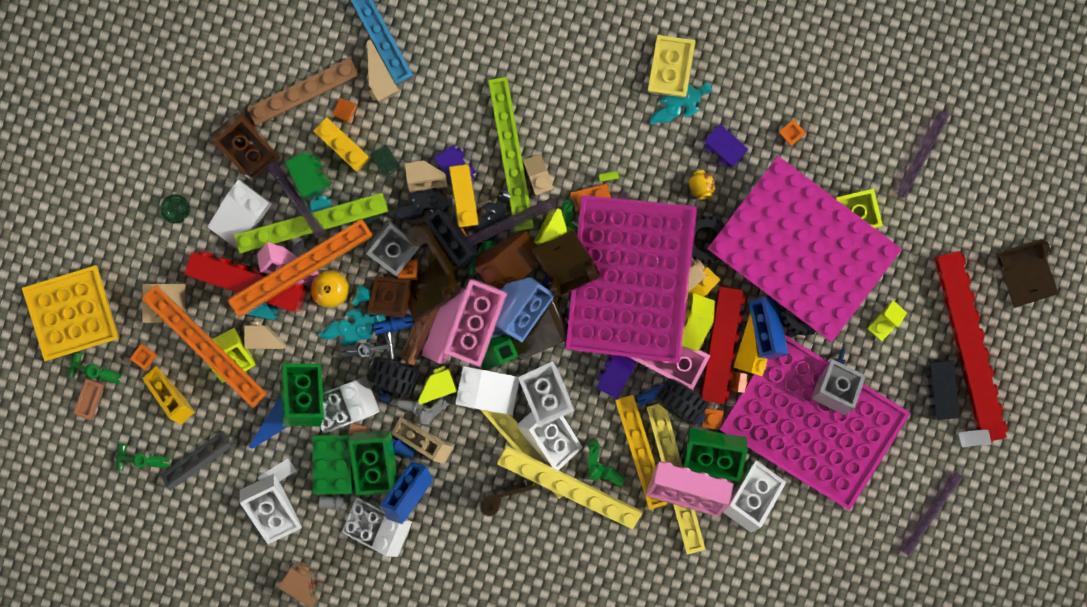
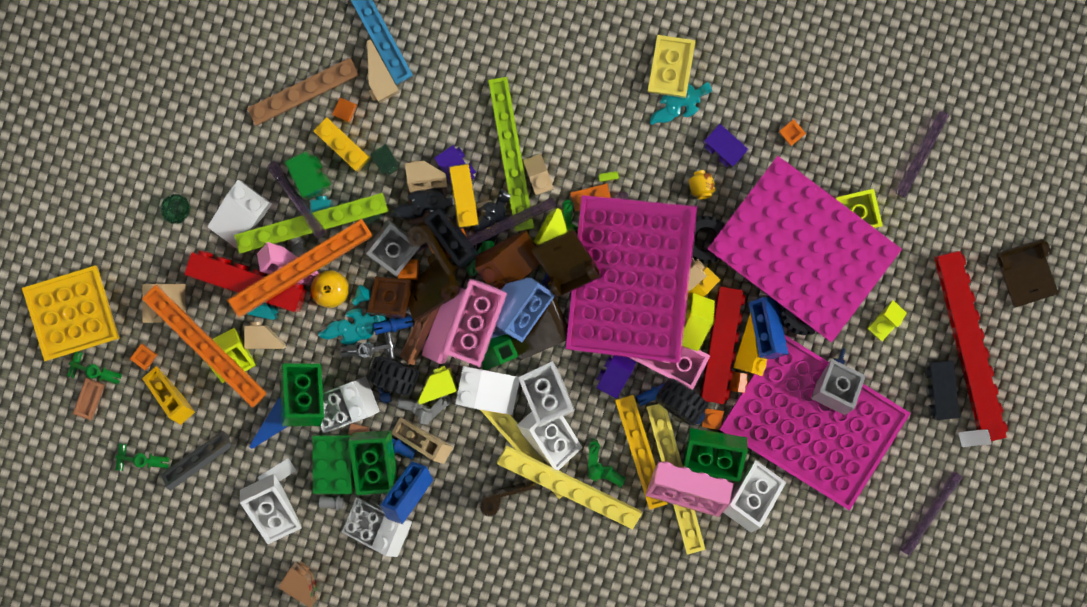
(244, 145): reddish brown slope -> none

